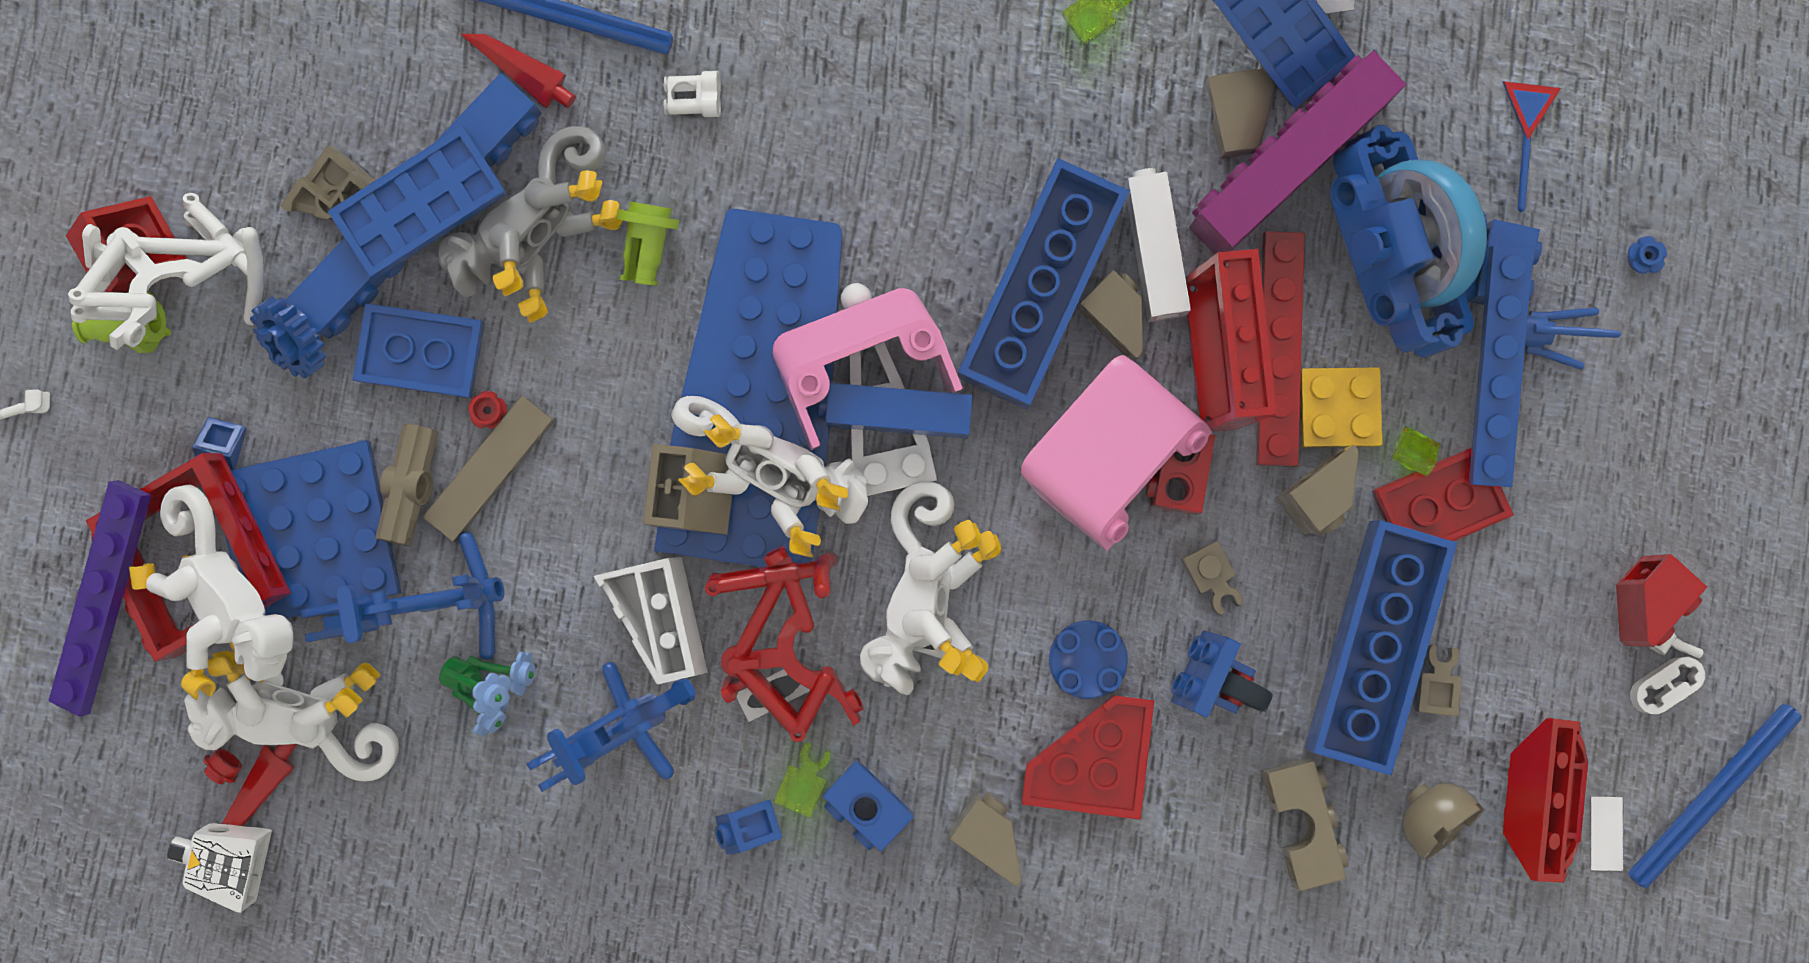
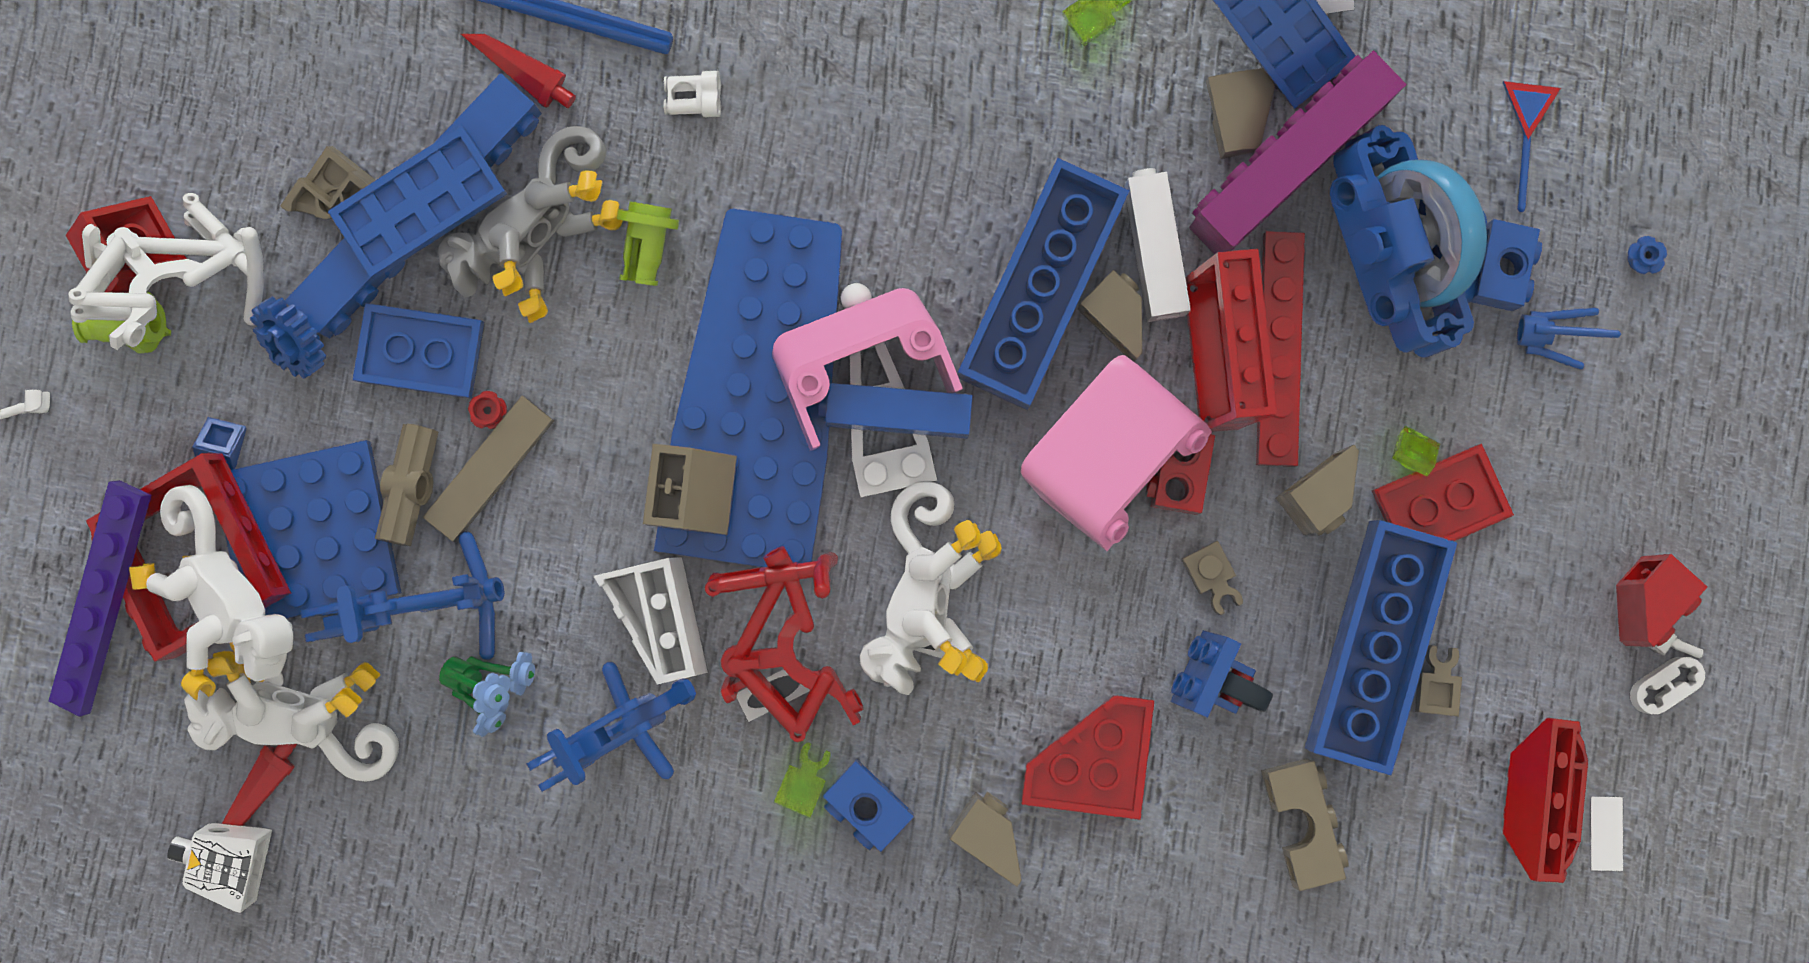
(222, 766): red plate -> none
(747, 828): blue bracket -> none
(773, 465): white animal -> none
(1088, 659): blue dish -> none
(1340, 407): yellow plate -> none
(1438, 816): dark tan cylinder -> none
(1501, 366): blue plate -> none
(1715, 795): blue axle -> none

